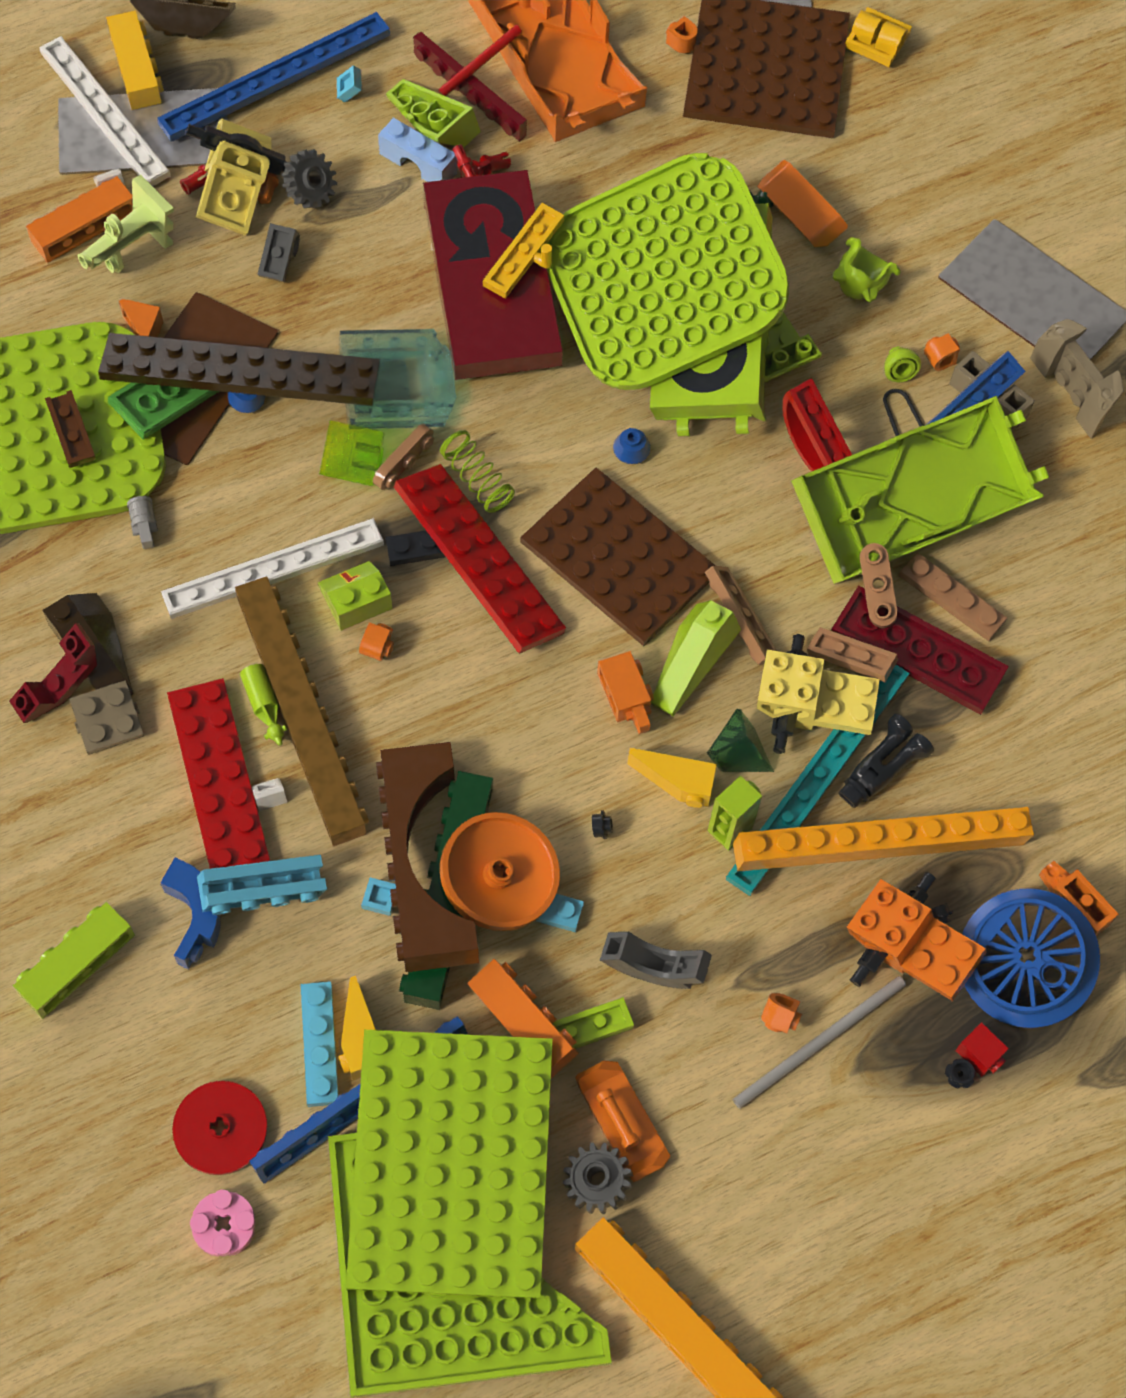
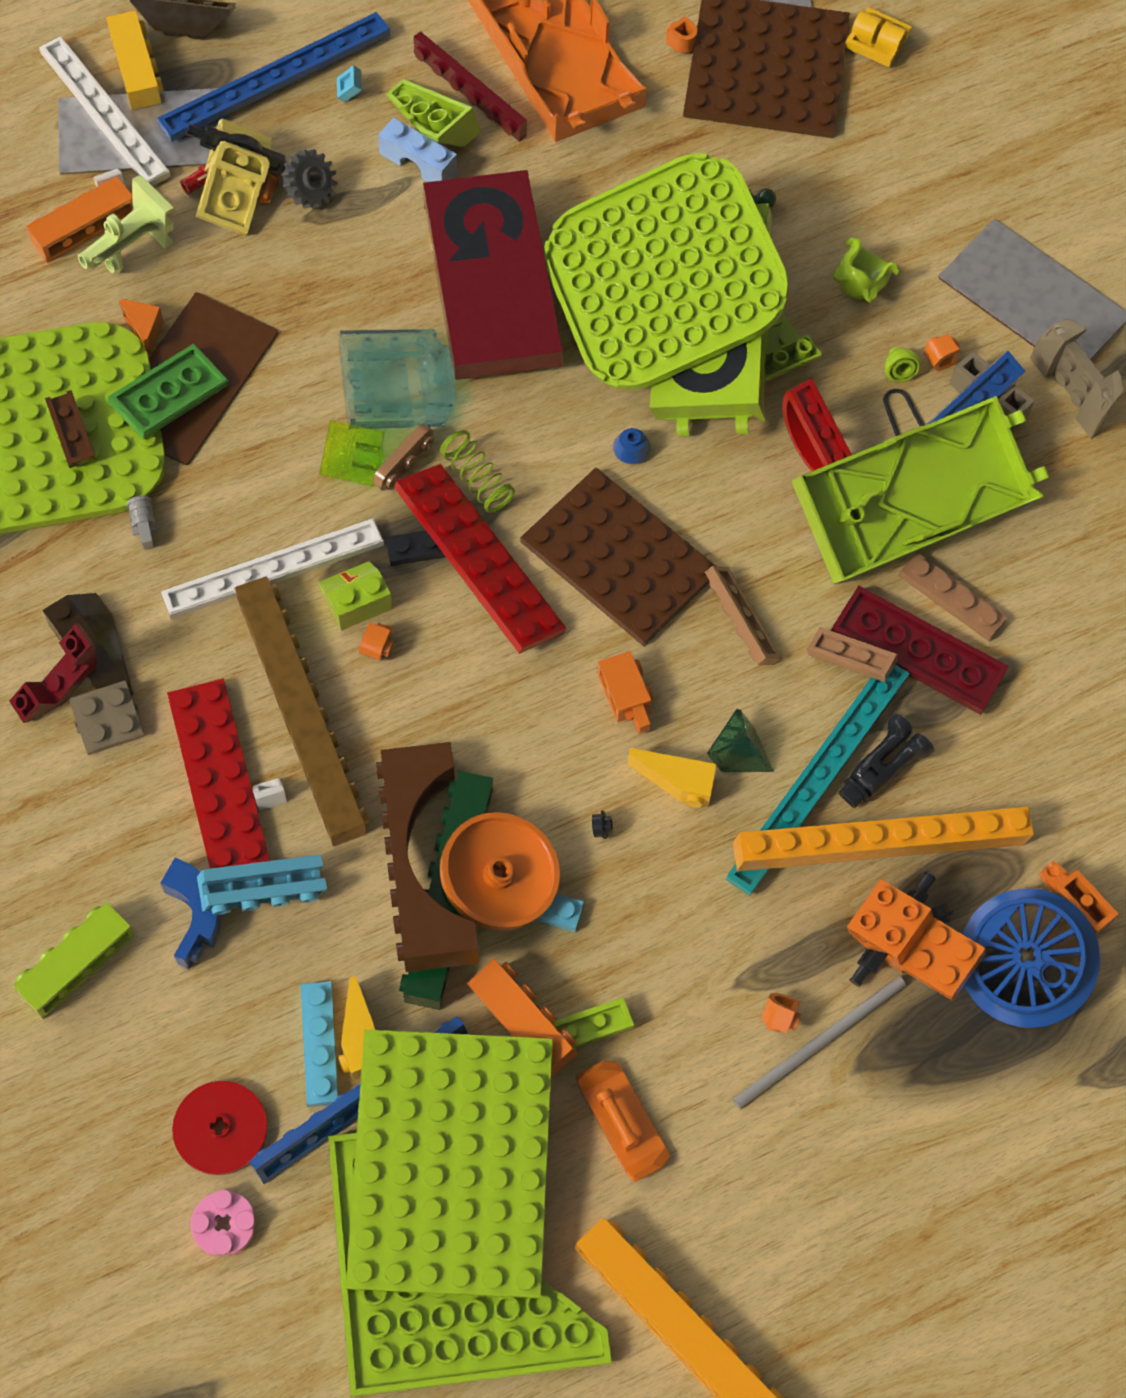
(239, 369): dark brown plate -> none
(245, 402): blue cone -> none
(263, 700): lime wheel -> none
(279, 248): dark grey plate -> none
(378, 896): medium azure plate -> none
(480, 60): red bar -> none
(485, 166): red pin -> none
(526, 248): yellow plate -> none
(587, 1165): dark grey gear -> none
(654, 964): dark grey arch -> none
(694, 651): lime wedge -> none
(734, 811): lime brick -> none
(802, 205): orange piece -> none
(804, 695): light yellow piece -> none
(880, 597): medium nougat plate -> none
(963, 1066): black plate -> none
(983, 1050): red brick -> none

